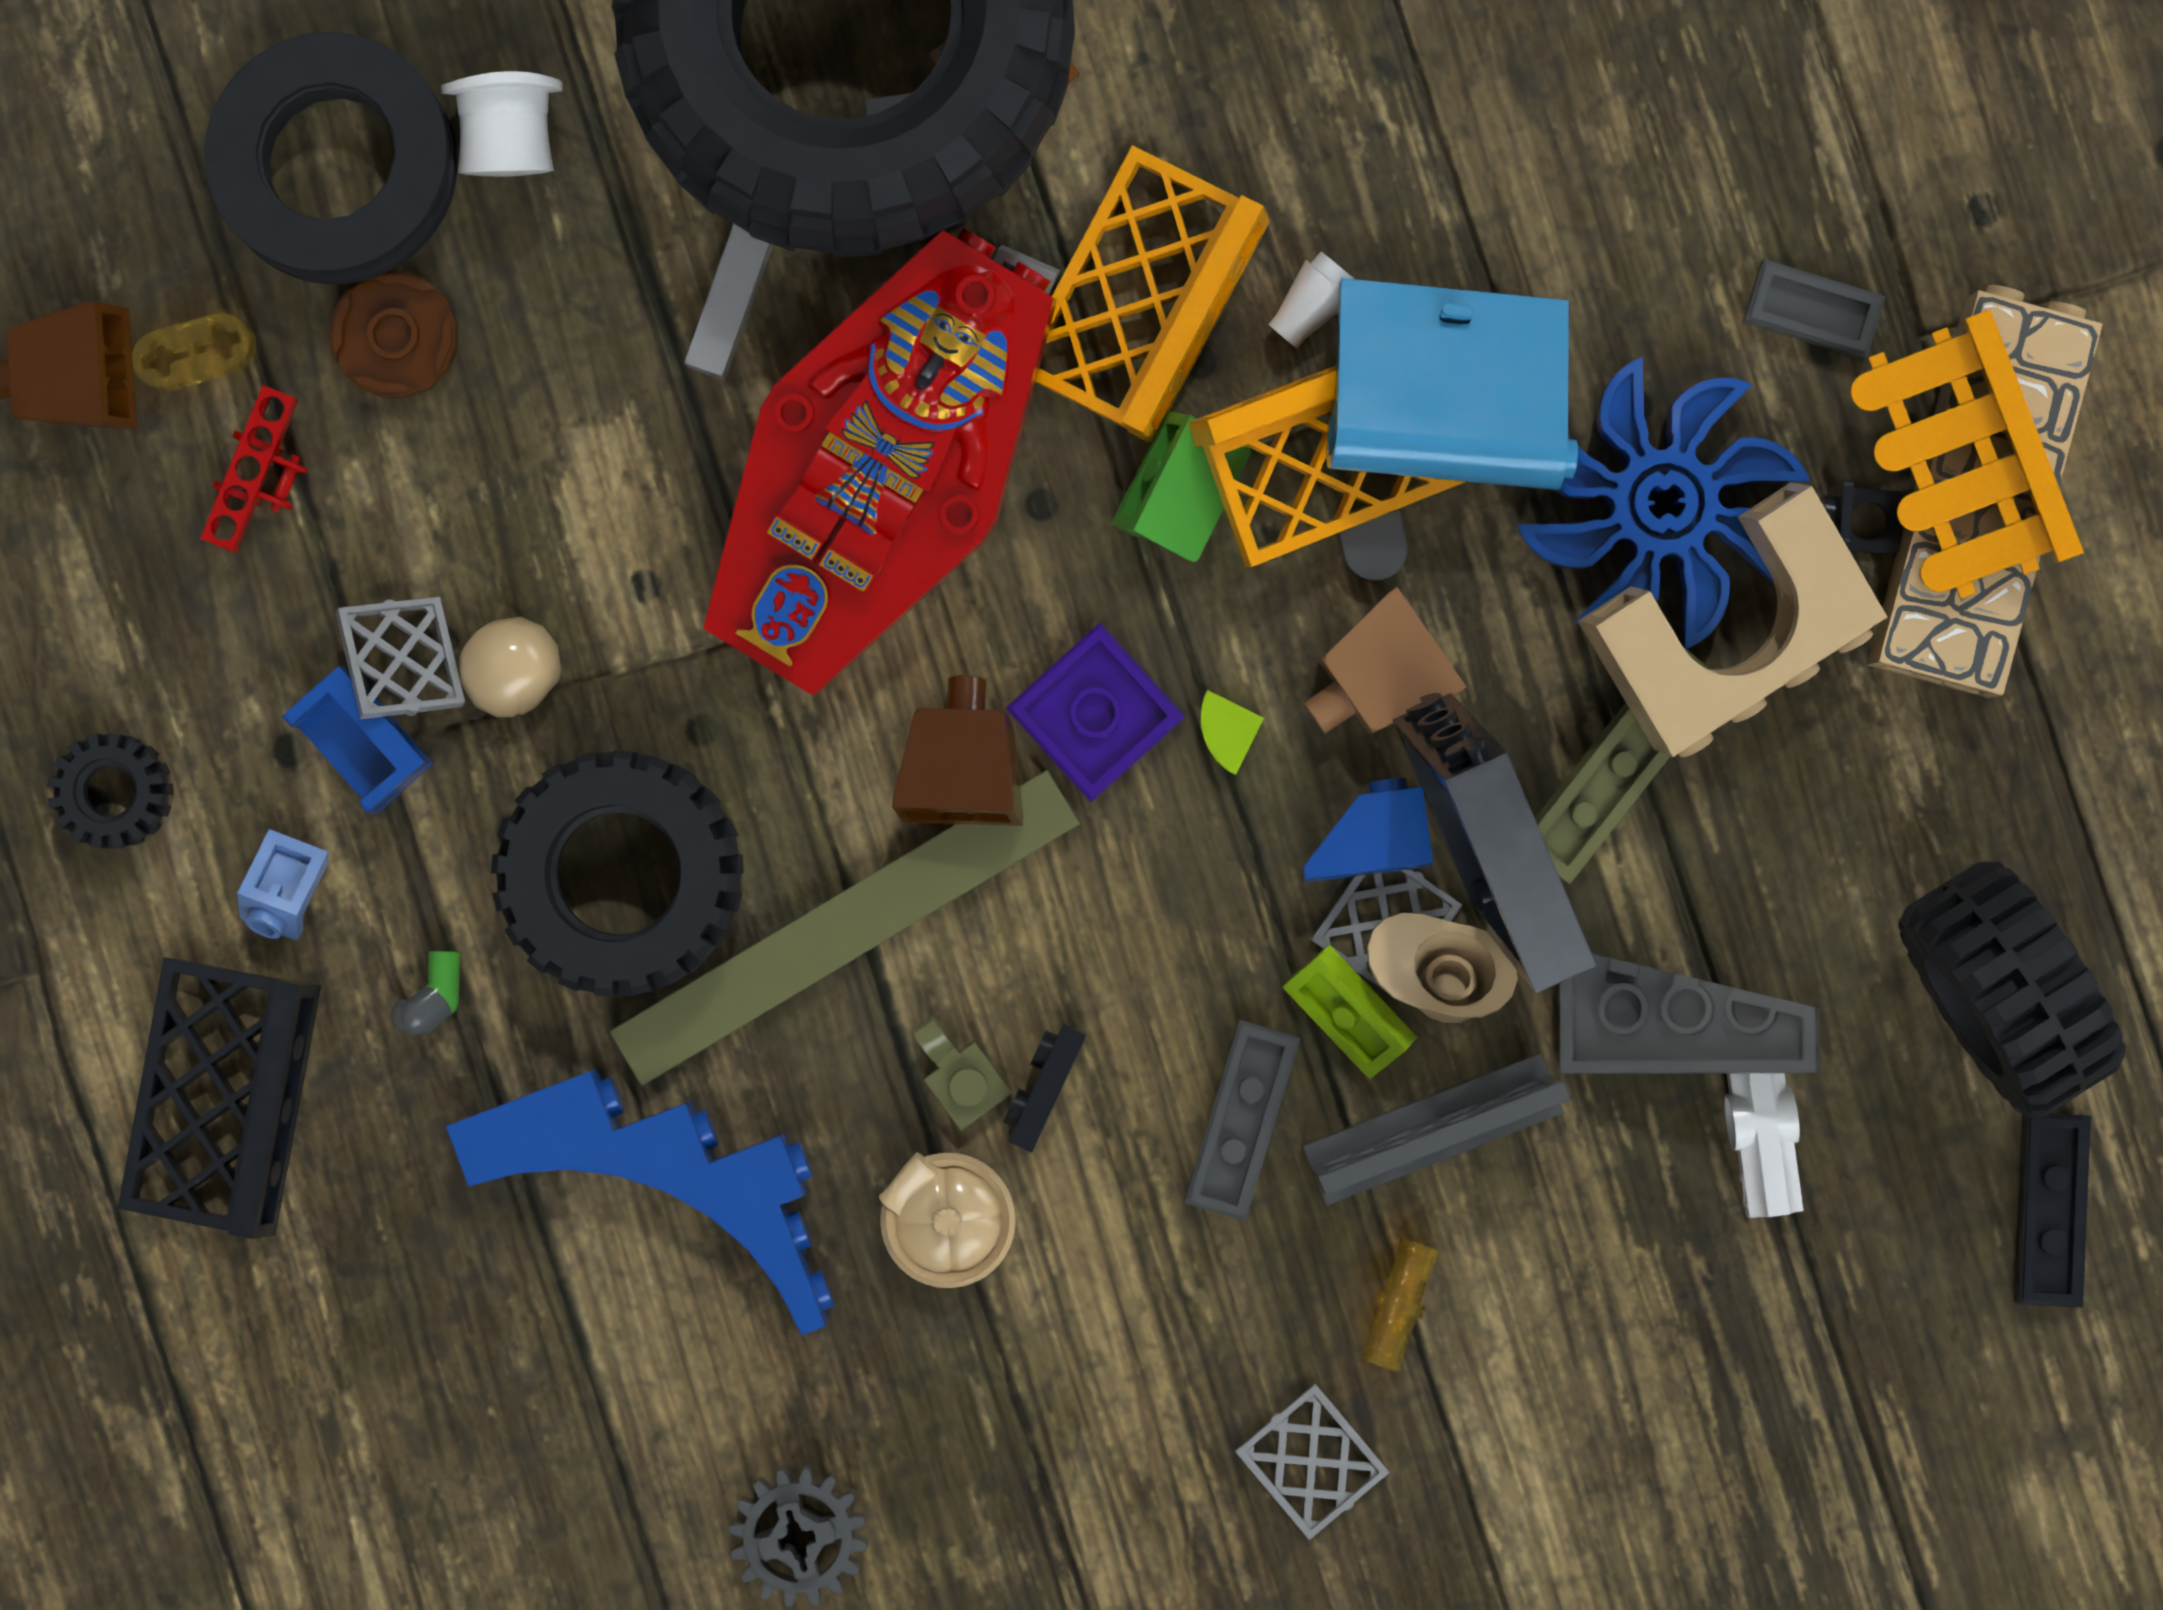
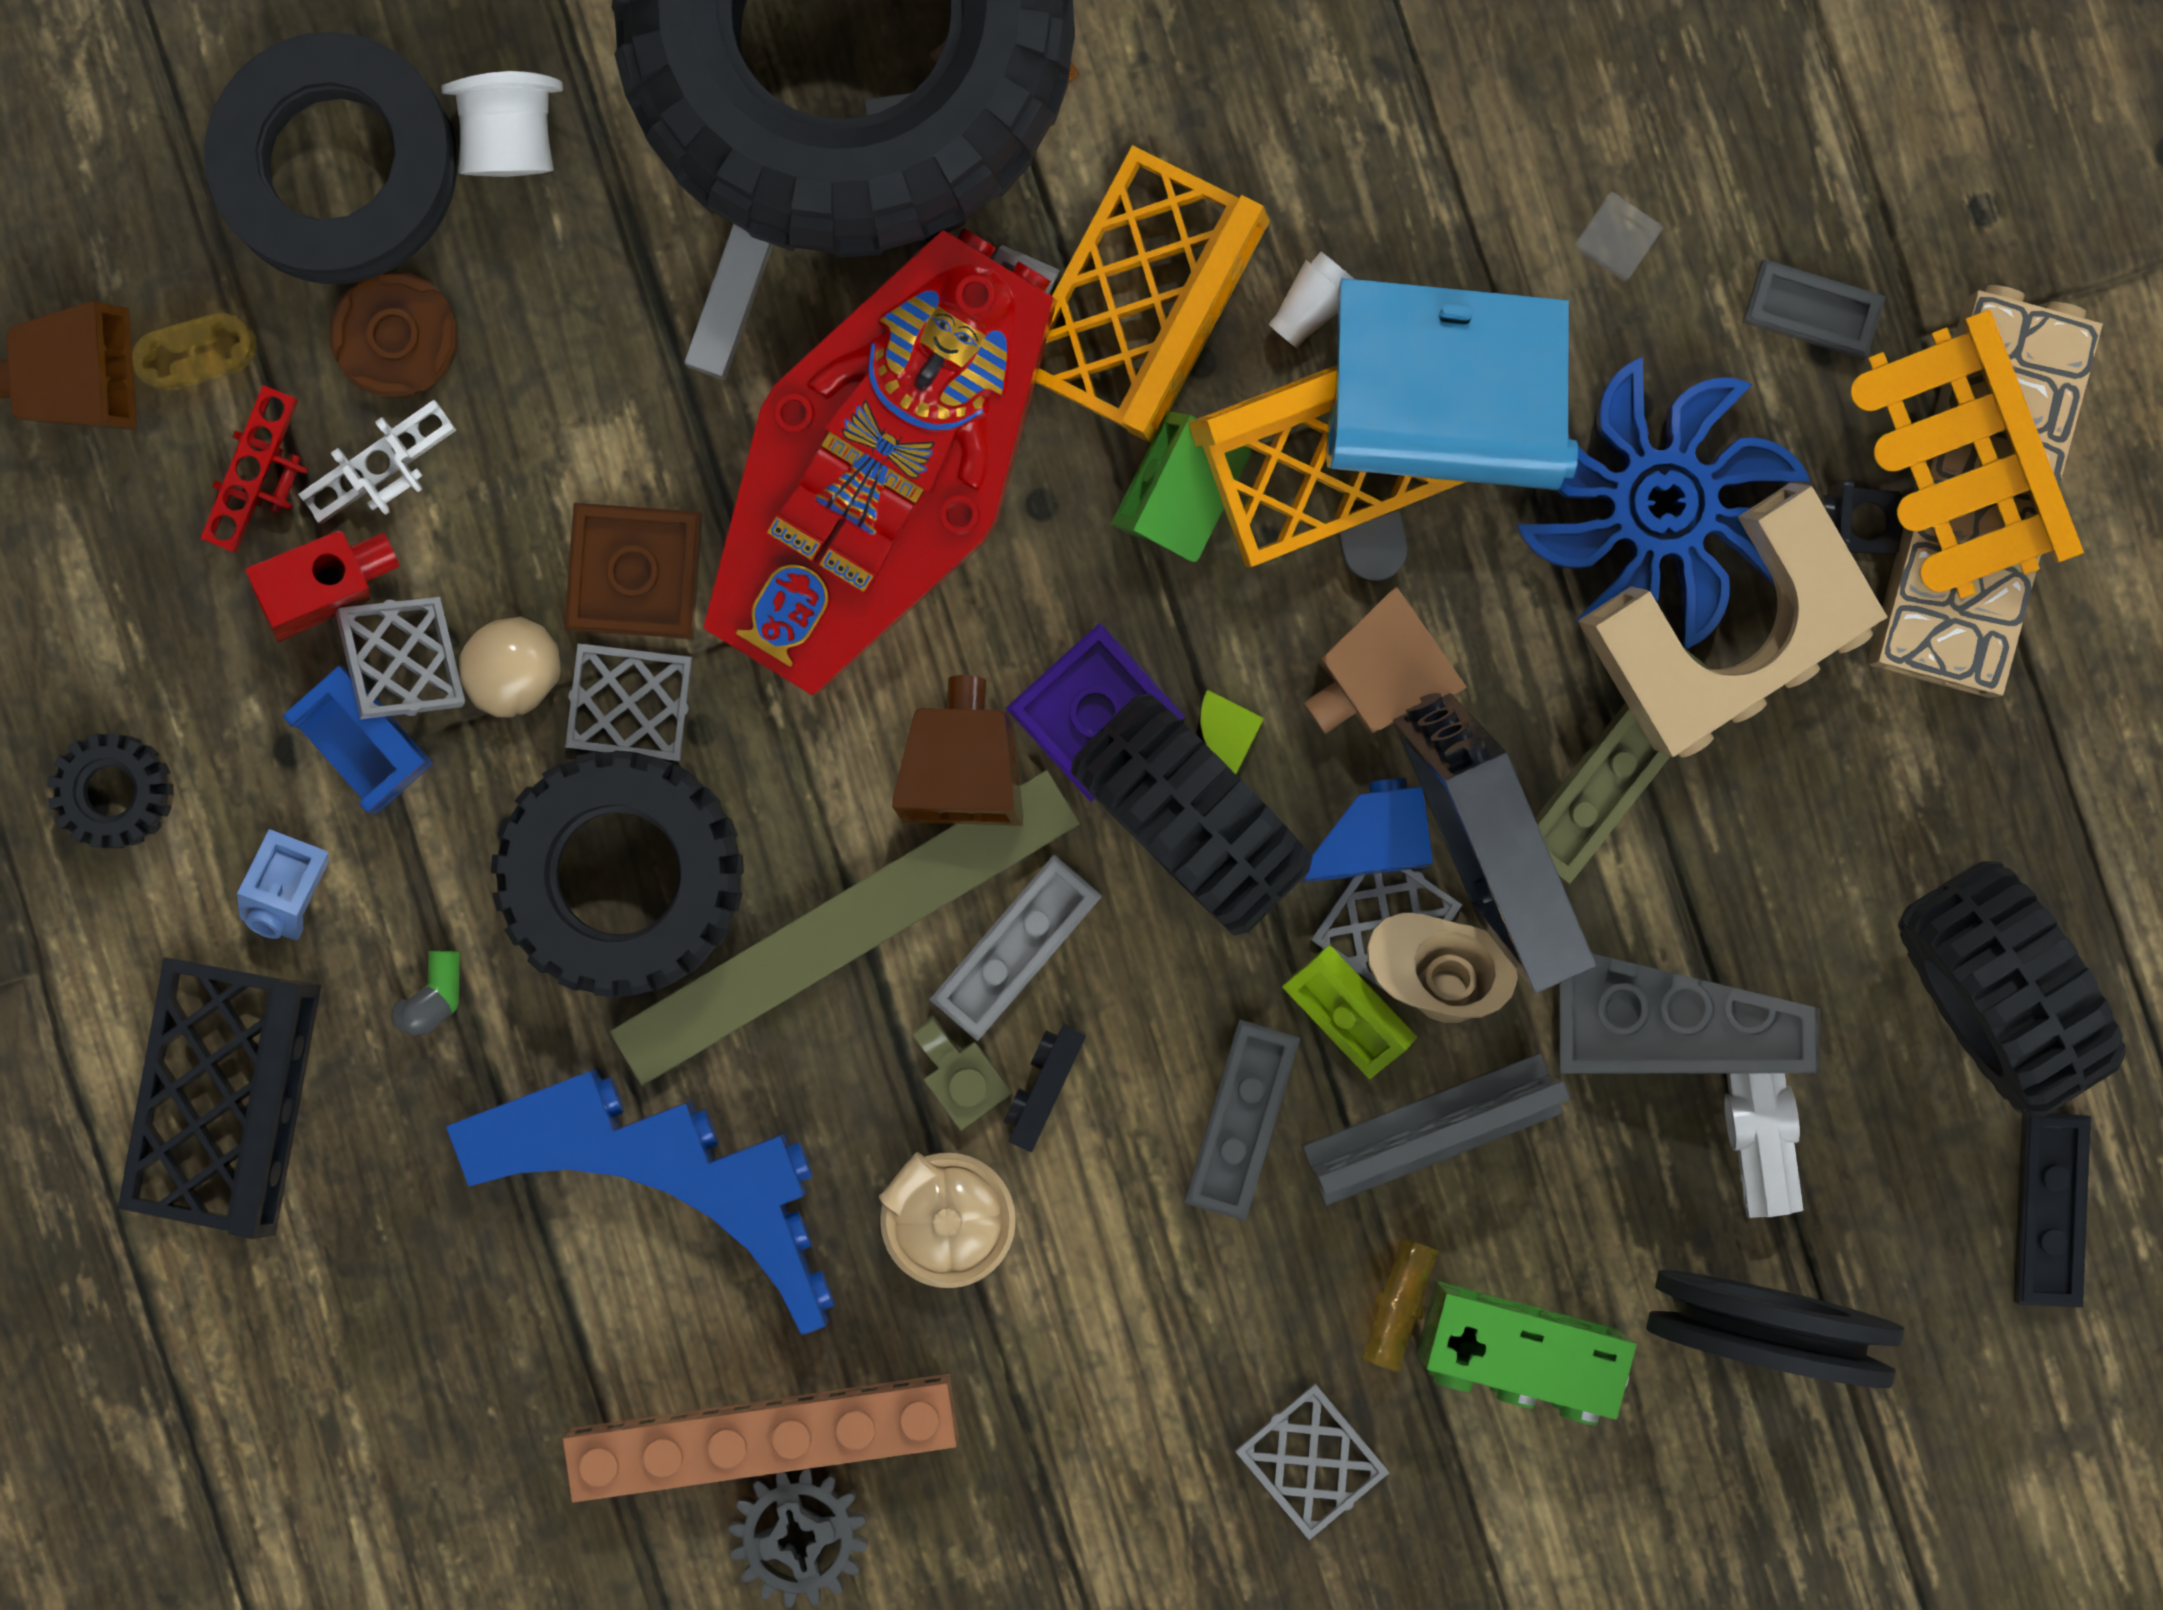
(293, 596): none -> red torso
(398, 461): none -> white piece
(579, 696): none -> light grey window
(633, 571): none -> reddish brown tile
(761, 1438): none -> nougat brick
(1015, 947): none -> light grey tile
(1192, 813): none -> black tyre
(1526, 1353): none -> bright green piece
(1618, 236): none -> clear tile
(1775, 1329): none -> black tyre

